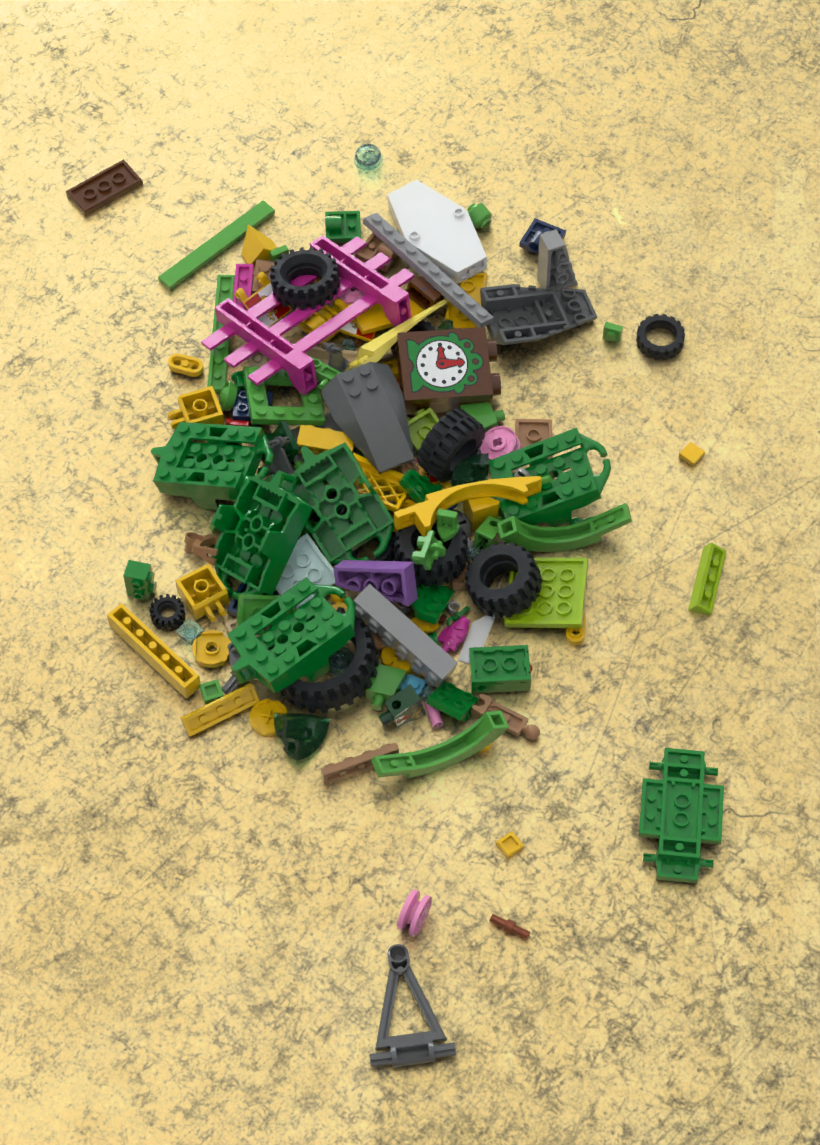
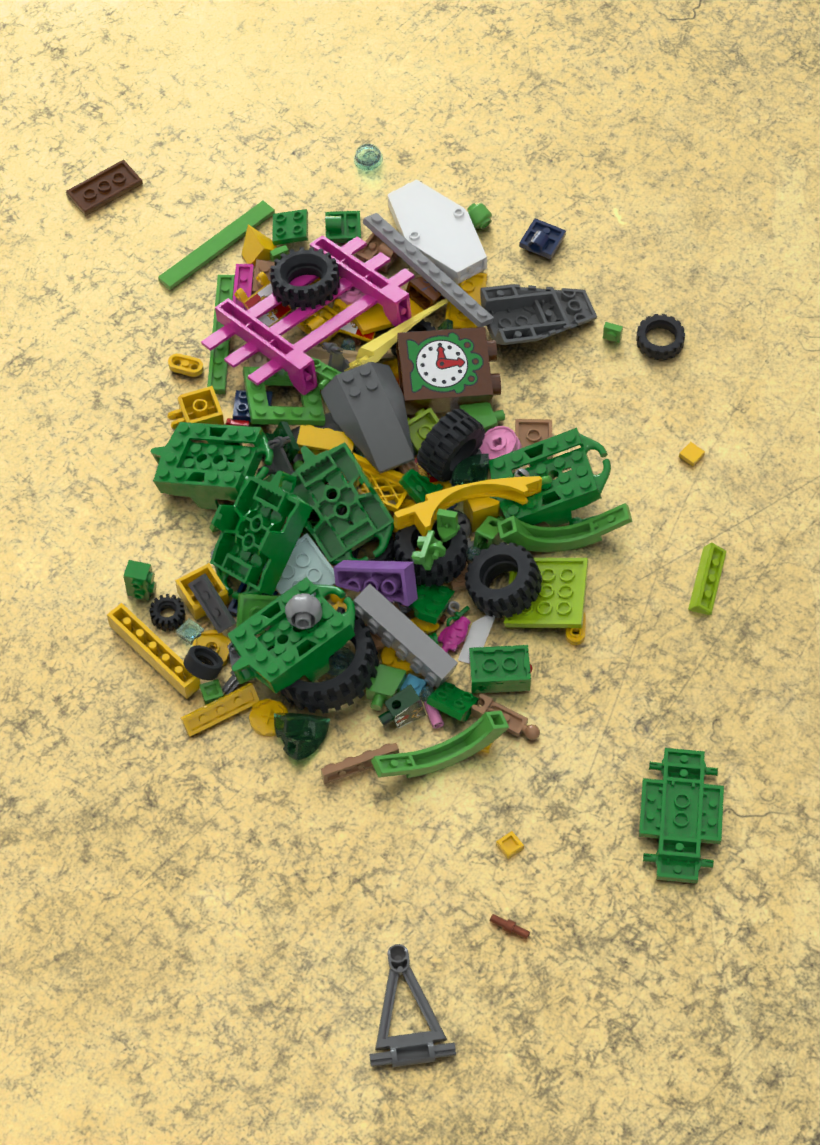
(196, 545): medium nougat piece -> none
(211, 663): none -> black tyre
(212, 603): none -> dark grey plate
(228, 396): bright green hat -> none
(237, 378): green bush -> none
(290, 227): none -> green plate
(303, 611): none -> light grey plant
(414, 912): bright pink wheel -> none
(554, 263): light grey wedge -> none

